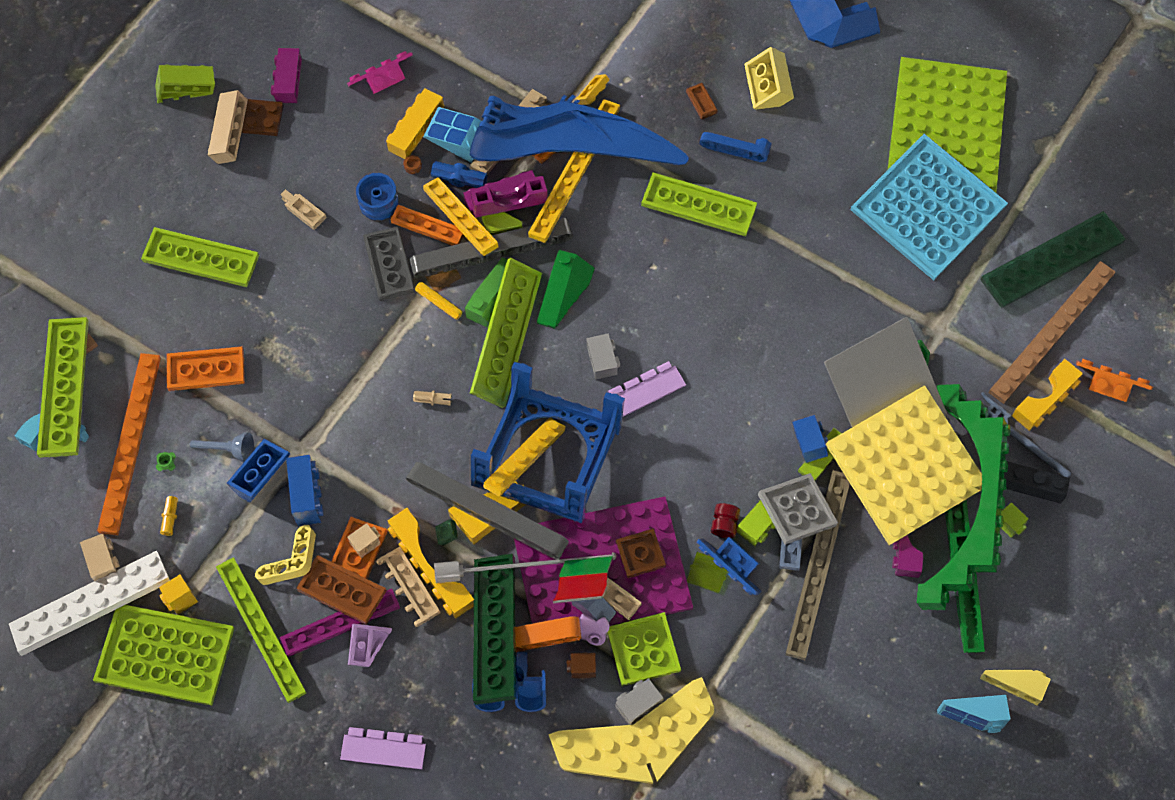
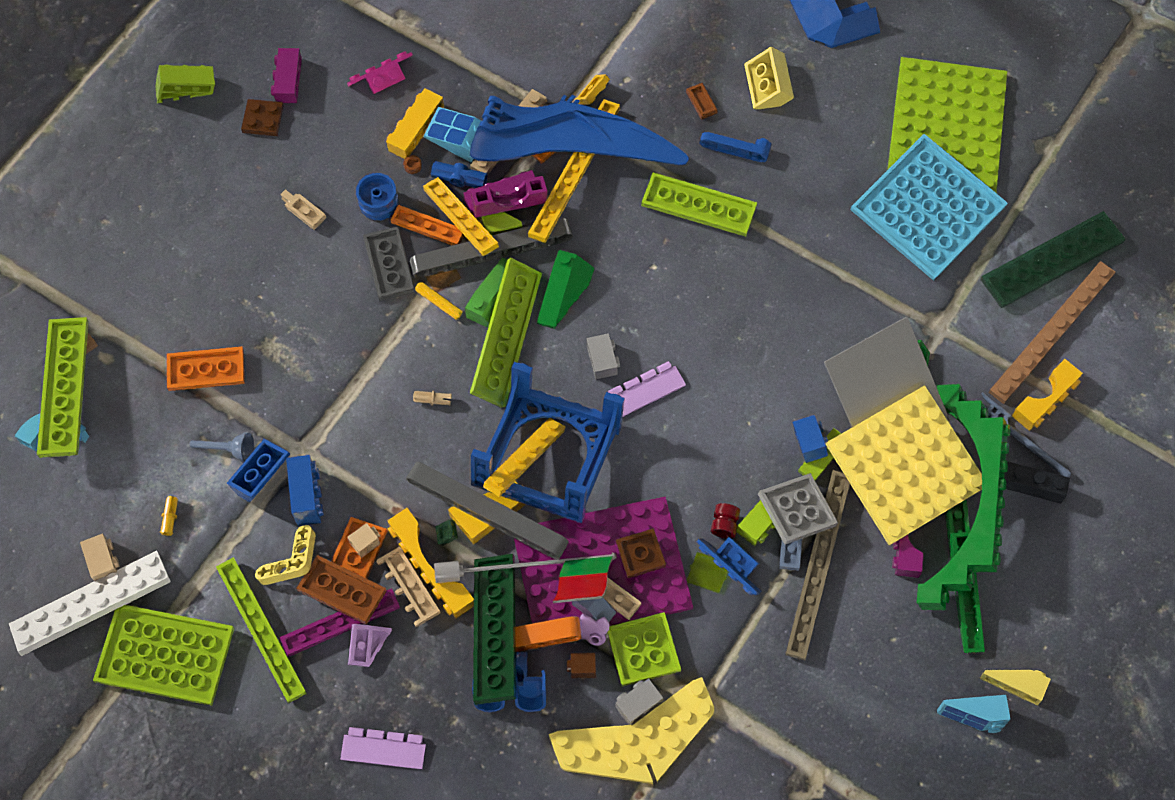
(129, 444): orange plate -> none
(161, 457): bright green plate -> none
(177, 595): yellow brick -> none
(200, 257): lime plate -> none
(227, 127): tan brick -> none
(1013, 520): lime brick -> none
(1111, 383): orange bracket -> none

